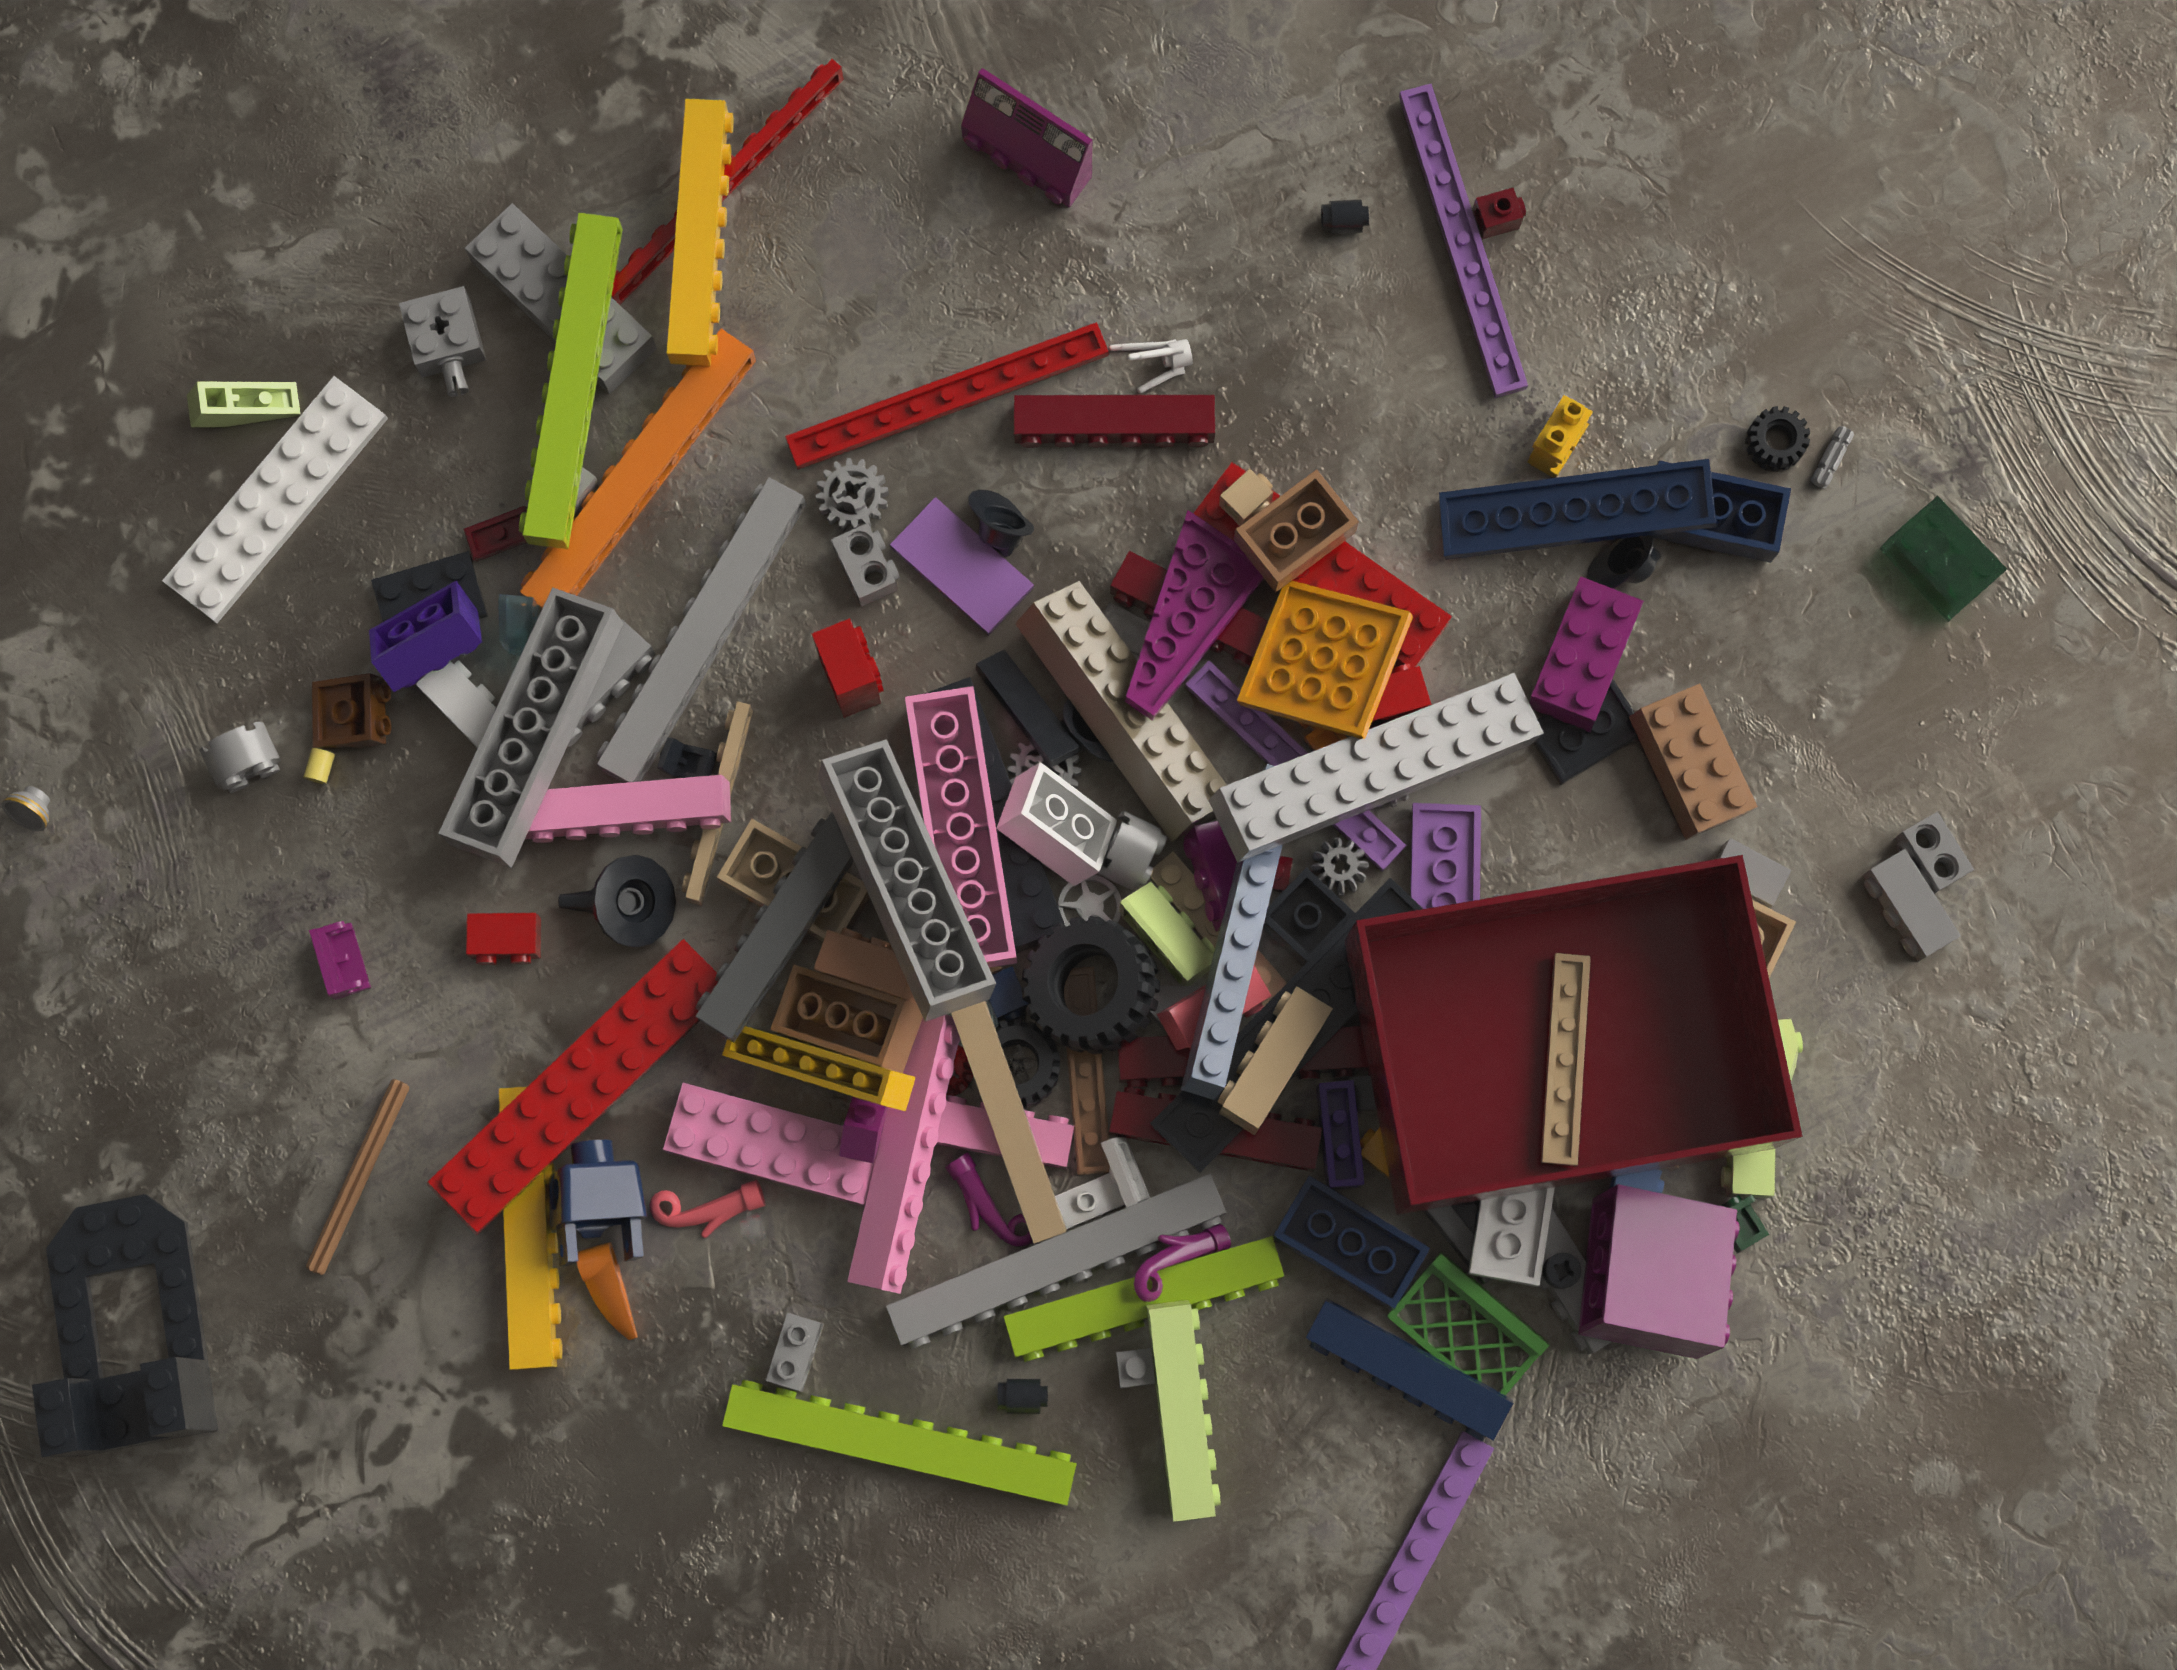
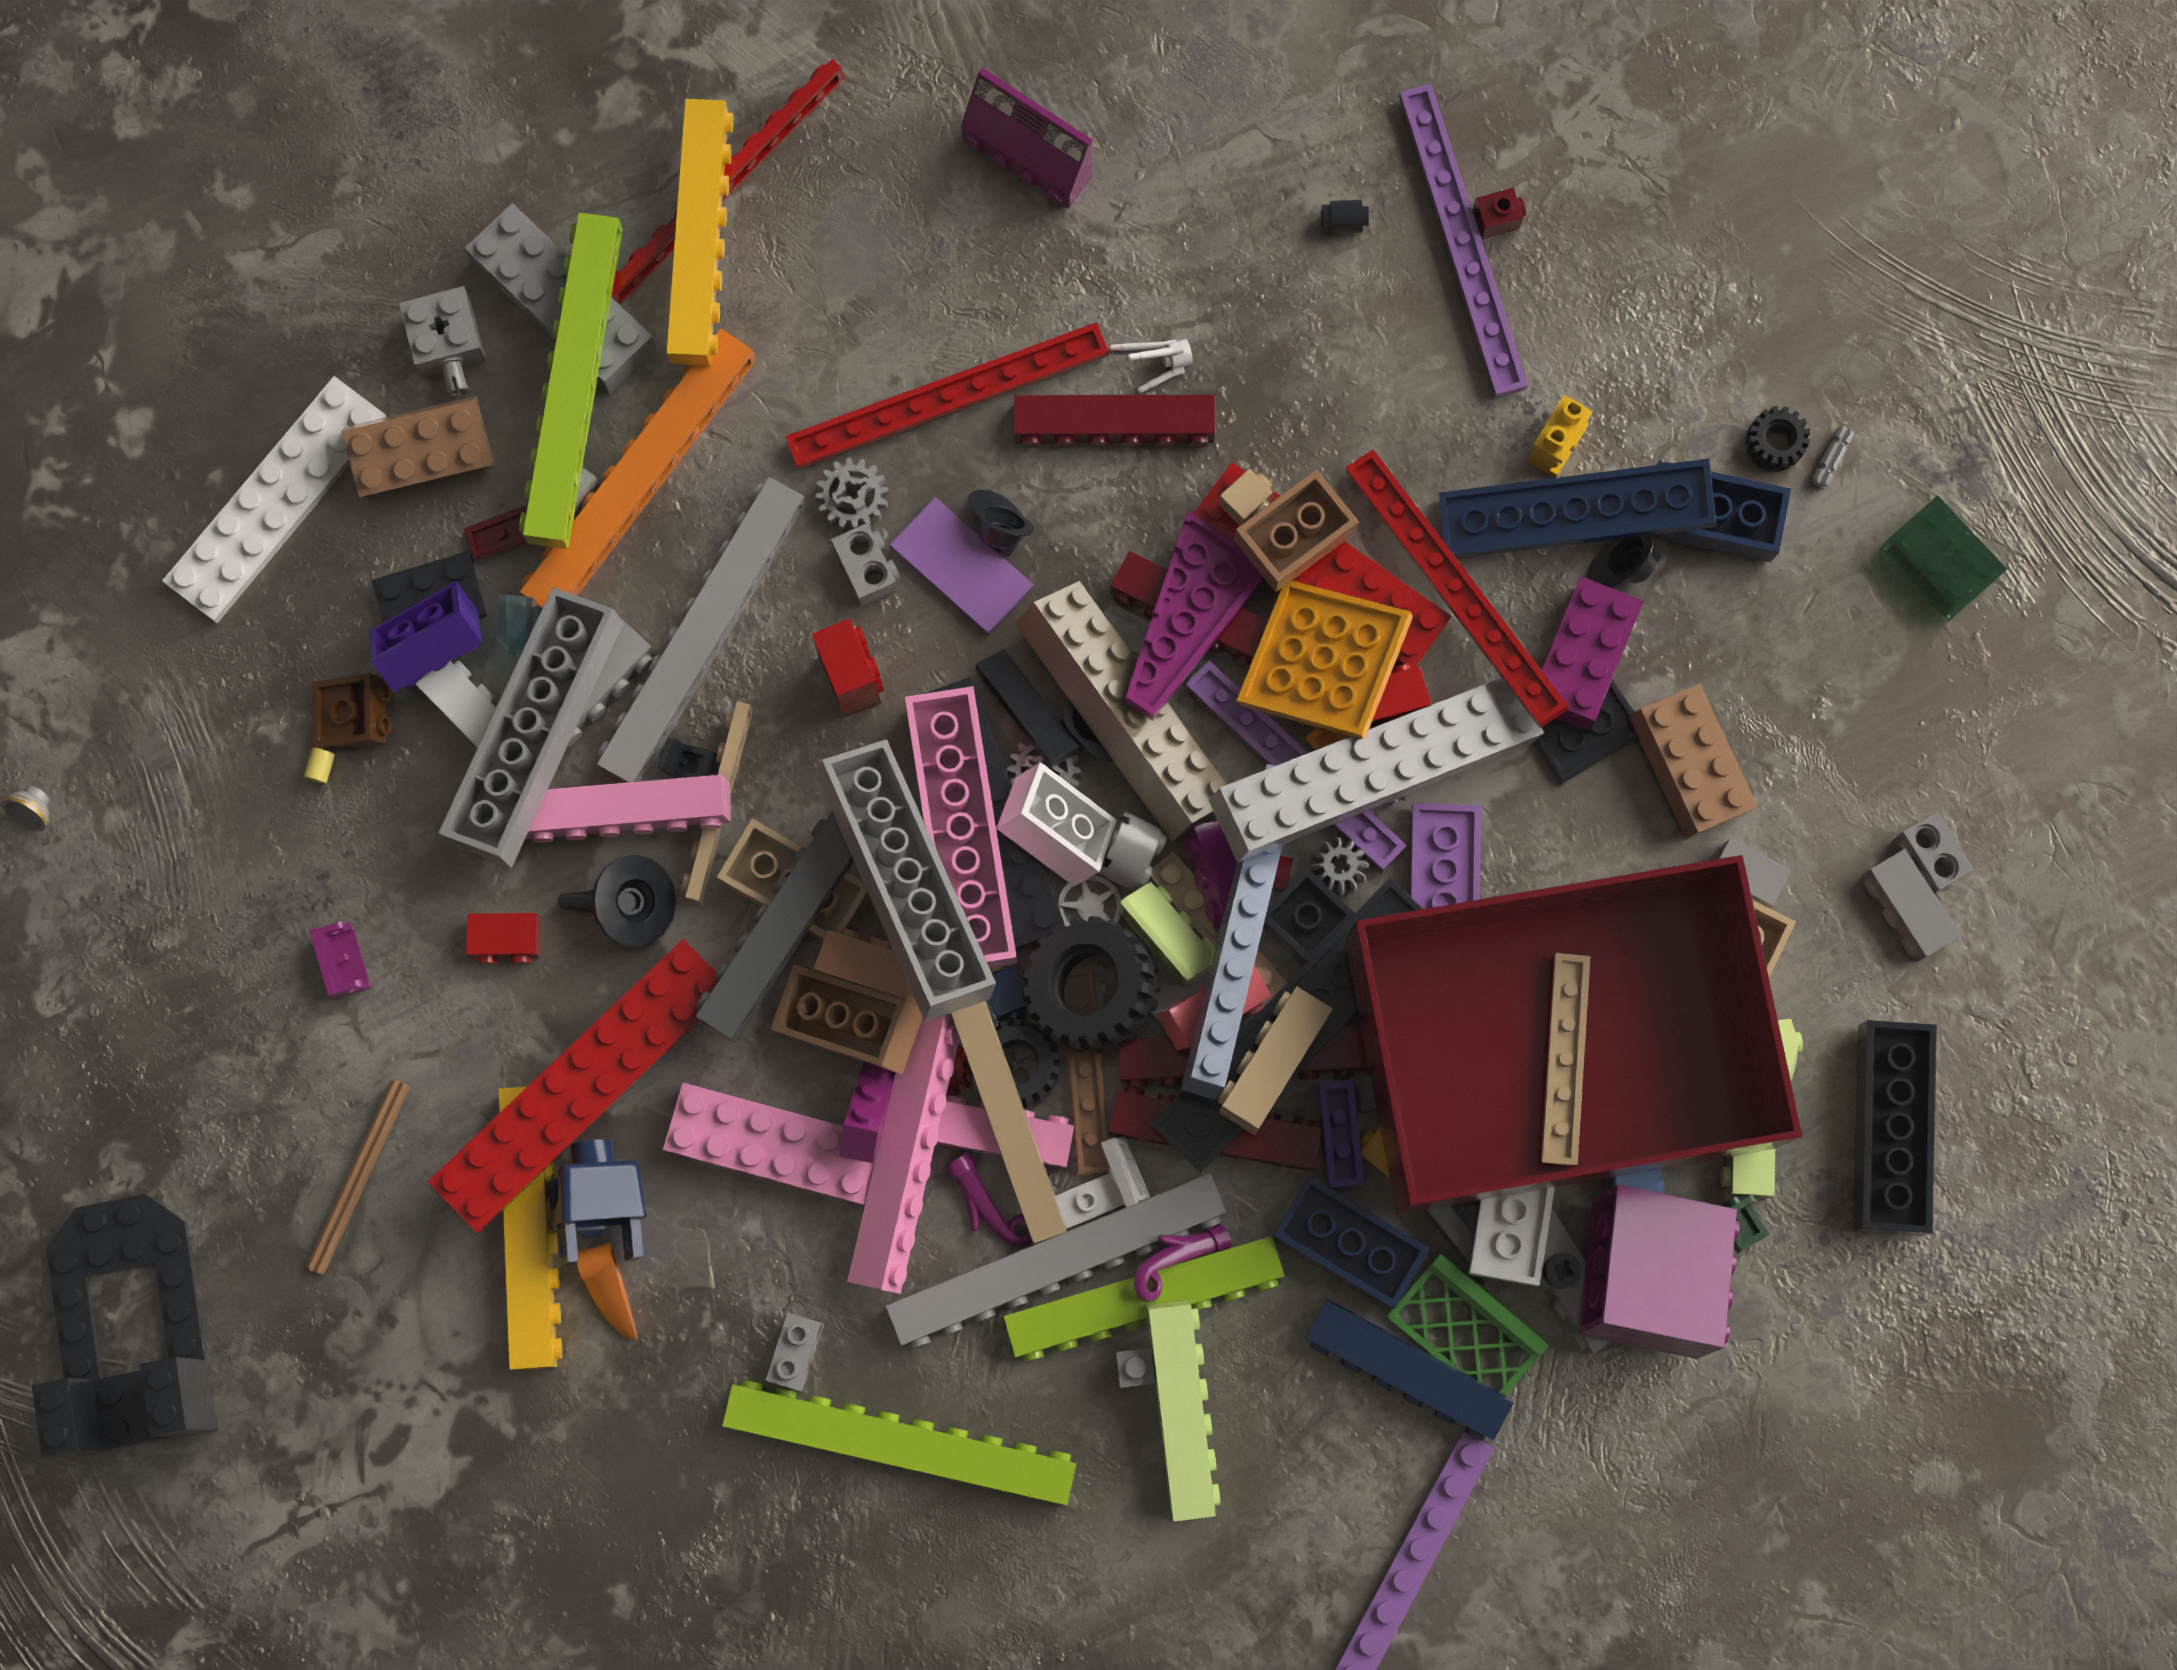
(240, 756): light grey brick -> none
(241, 403): yellowish green slope -> none
(417, 446): none -> medium nougat brick
(715, 1212): coral plant -> none
(821, 1067): yellow brick -> none
(1022, 1396): black brick -> none
(1457, 589): none -> red plate
(1895, 1128): none -> black brick

